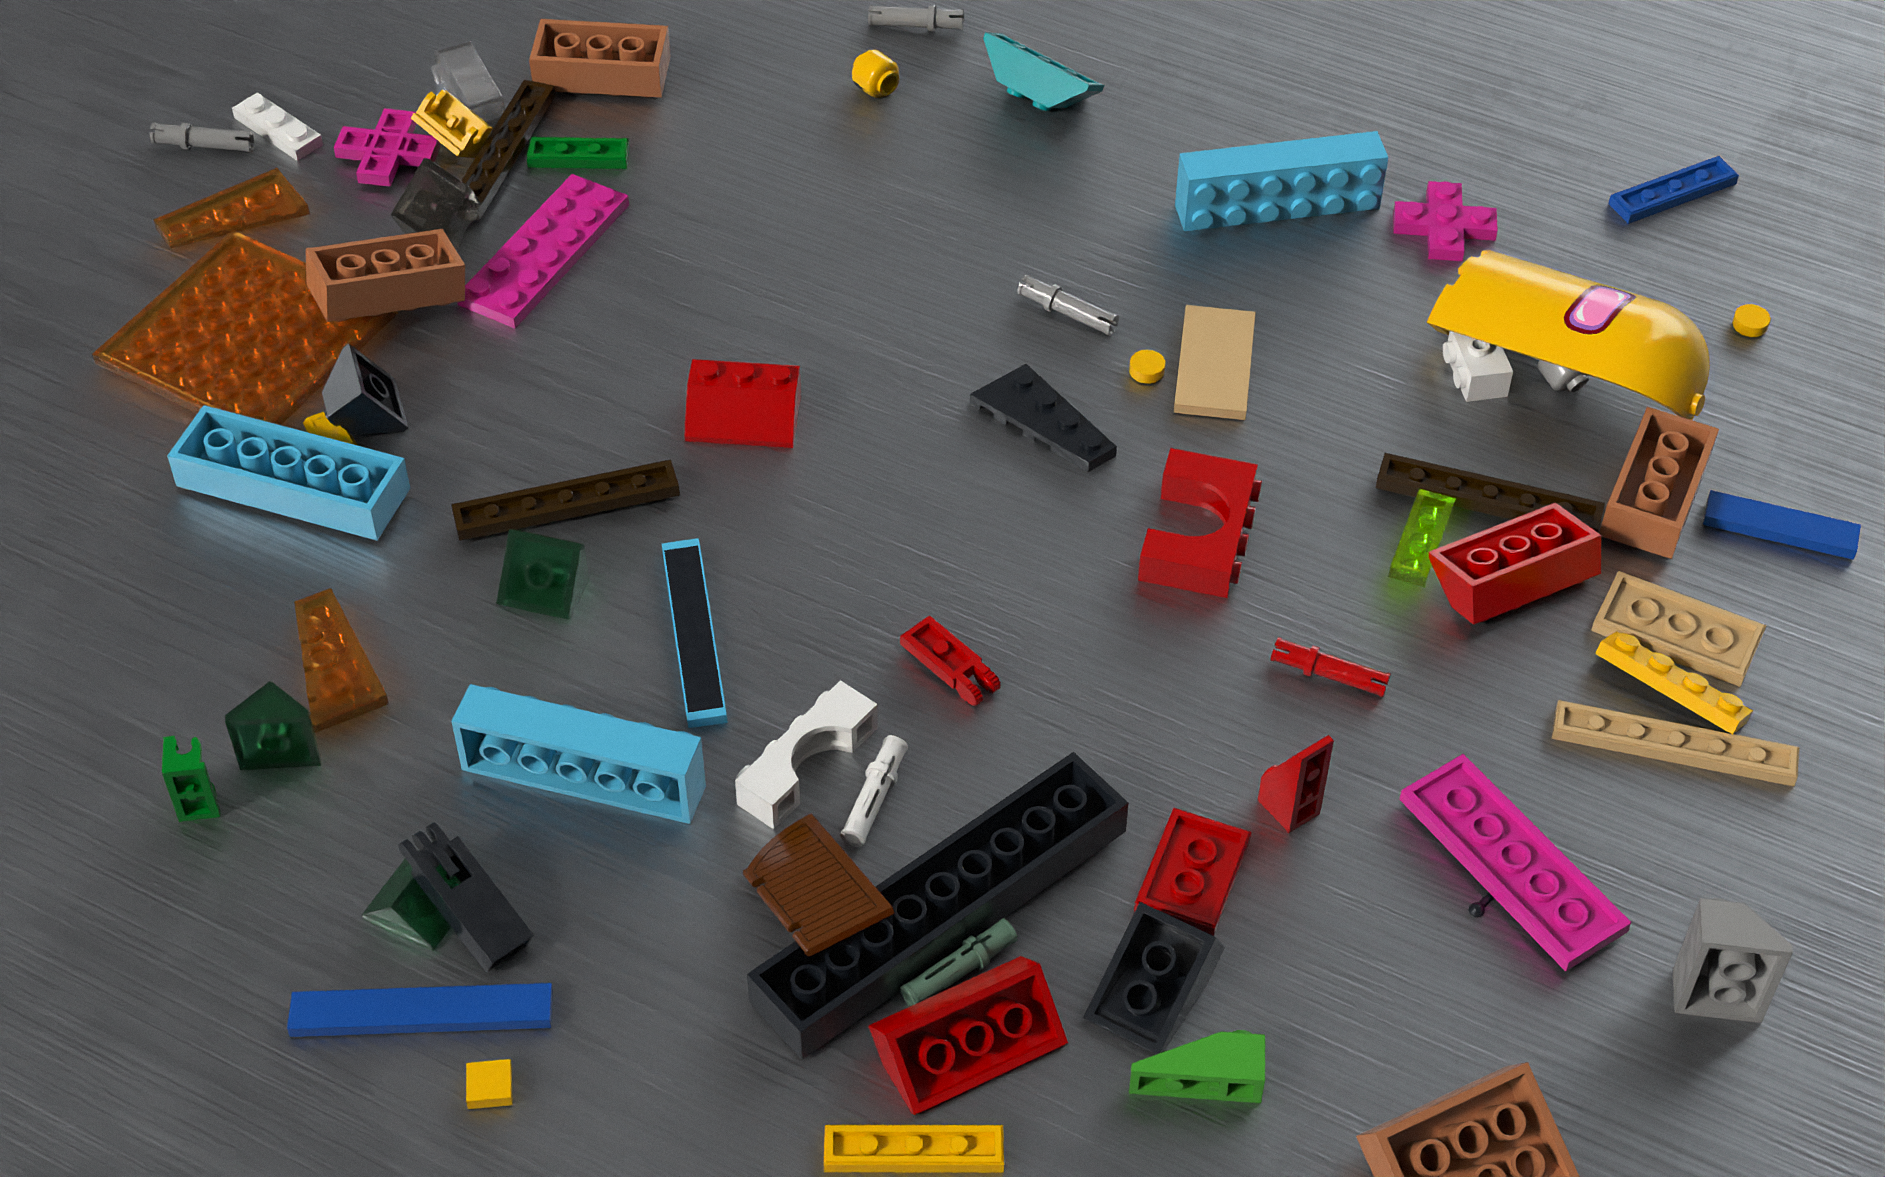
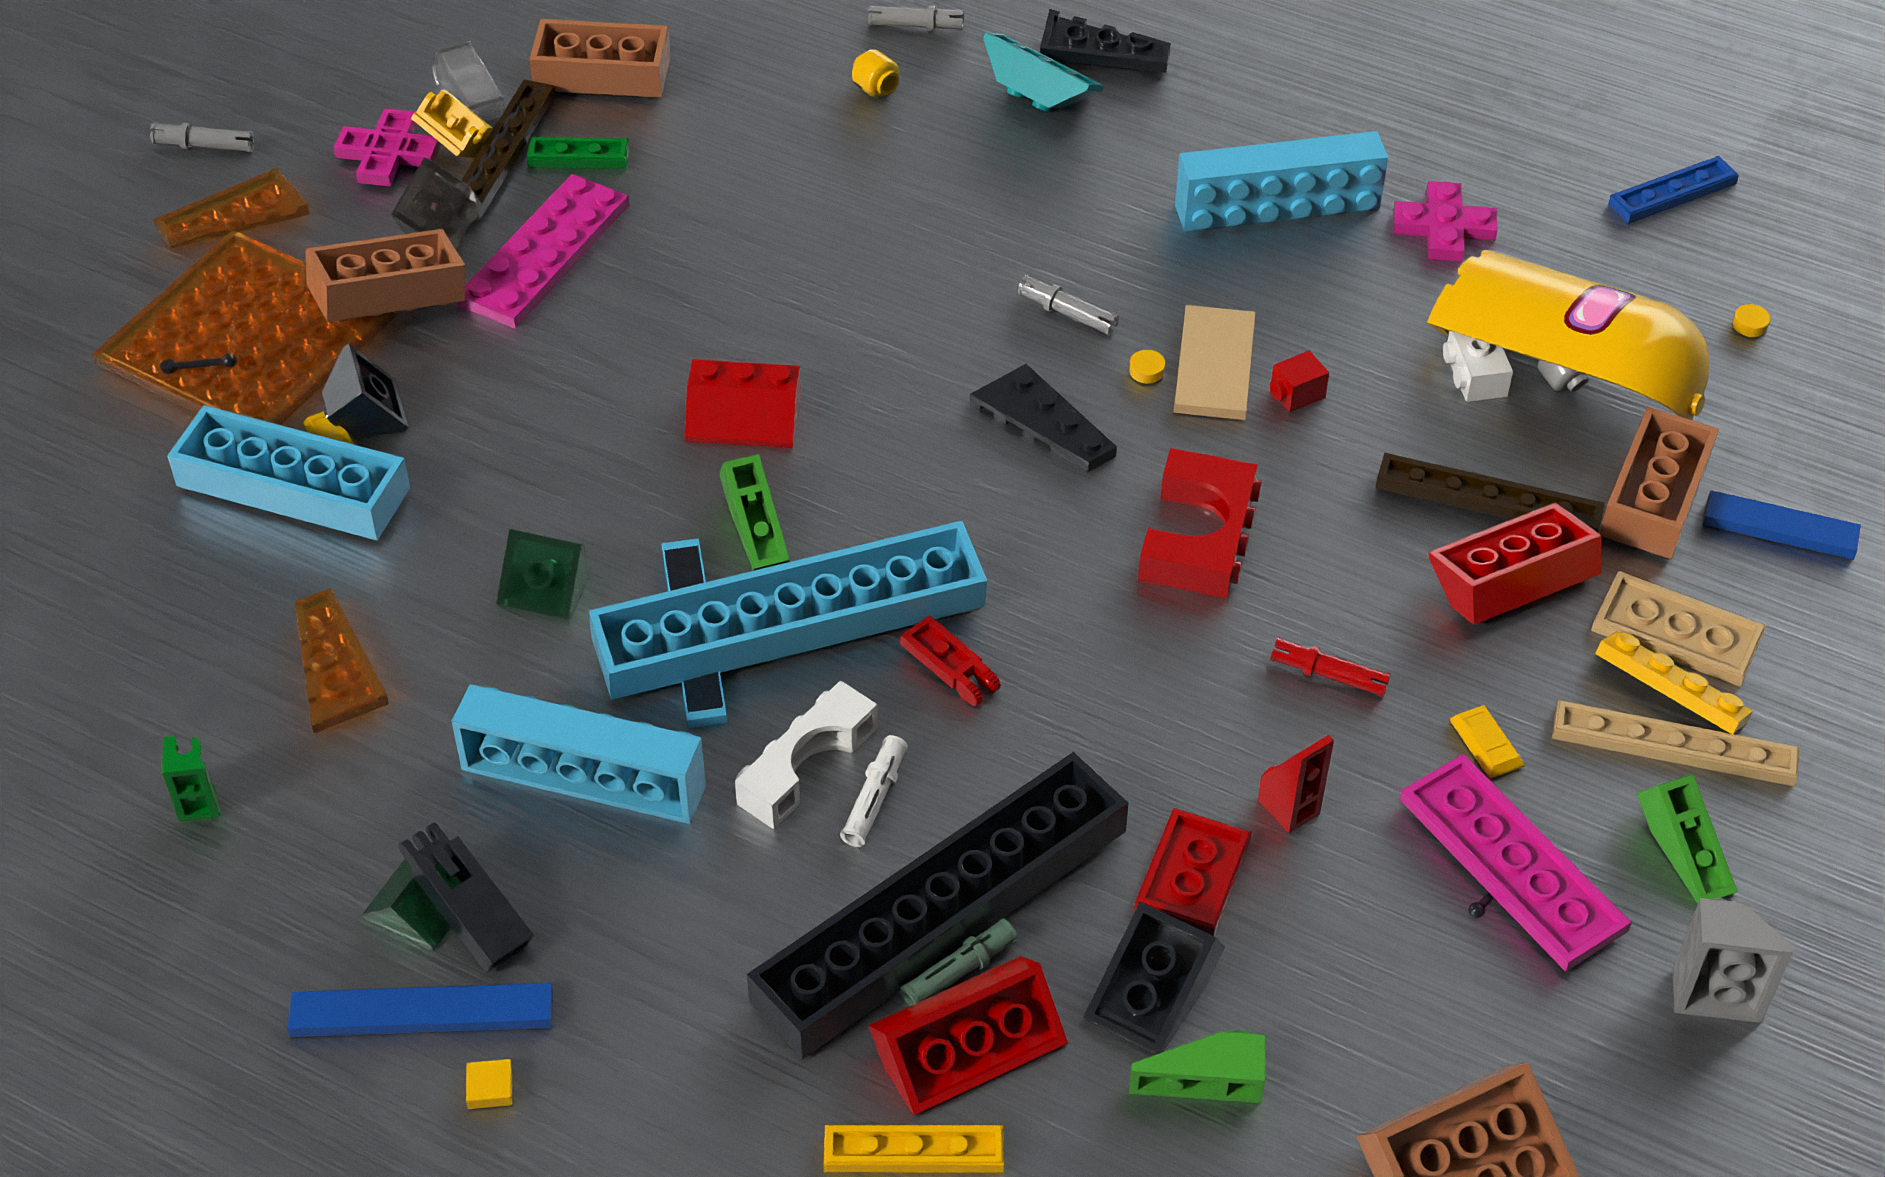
(169, 366): none -> black hinge
(272, 731): clear green slope -> none
(277, 126): white plate -> none
(565, 499): dark brown plate -> none
(753, 511): none -> bright green slope
(786, 609): none -> medium azure brick
(815, 886): reddish brown piece -> none
(1102, 46): none -> black wing
(1299, 381): none -> red brick
(1421, 534): clear neon green plate -> none
(1487, 742): none -> yellow tile
(1688, 837): none -> bright green slope

